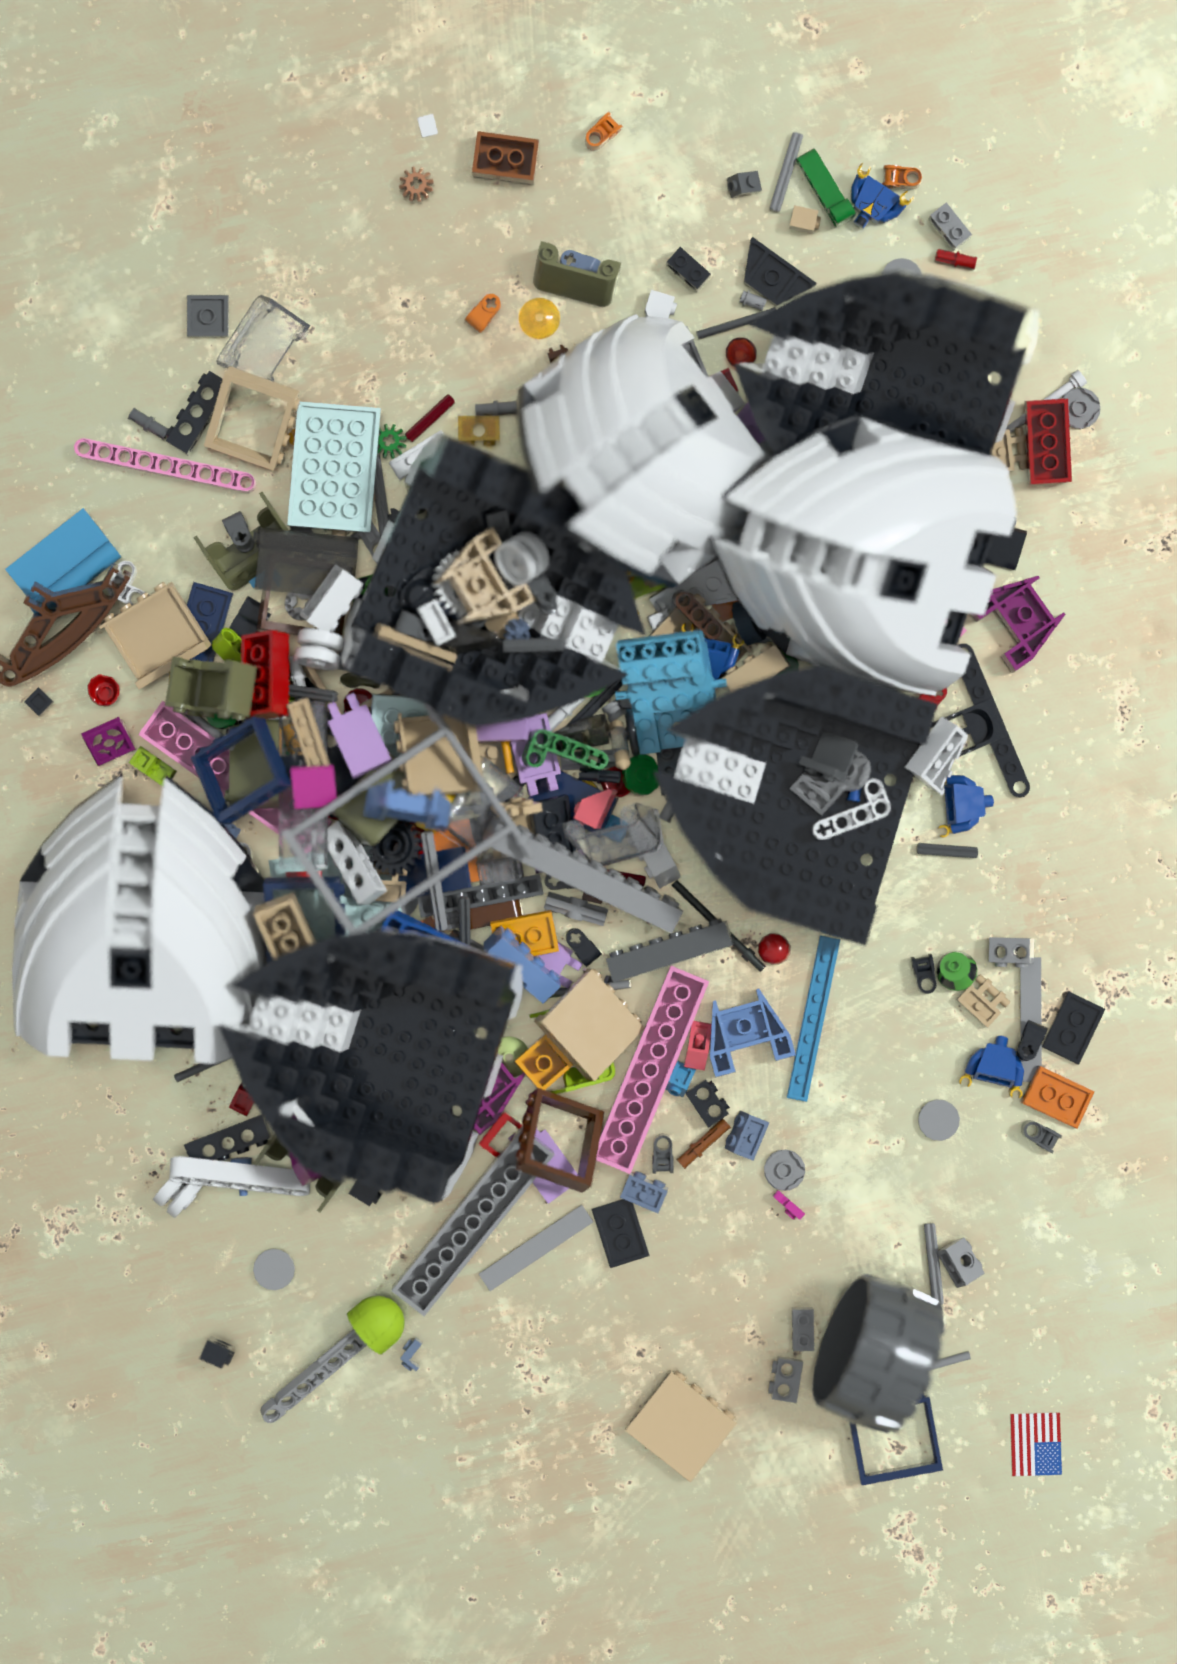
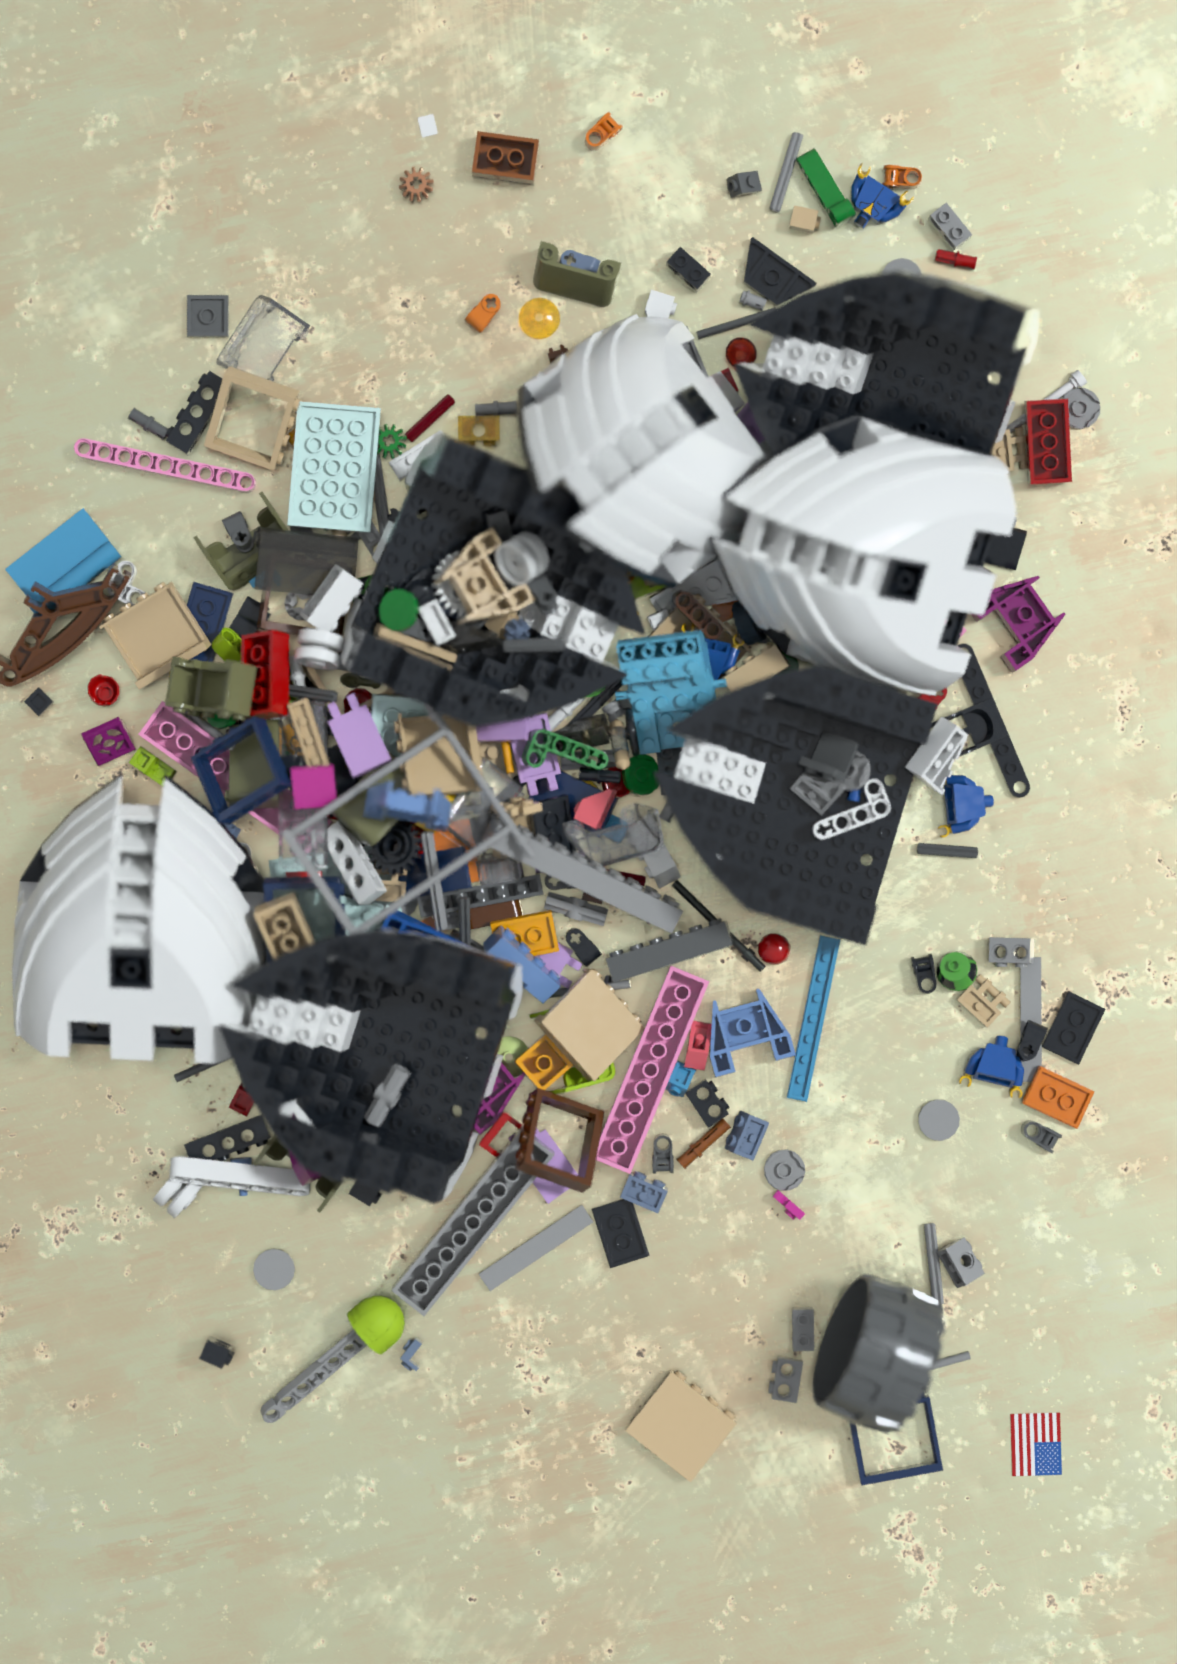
(387, 1095): none -> light grey piece
(399, 610): none -> green tile

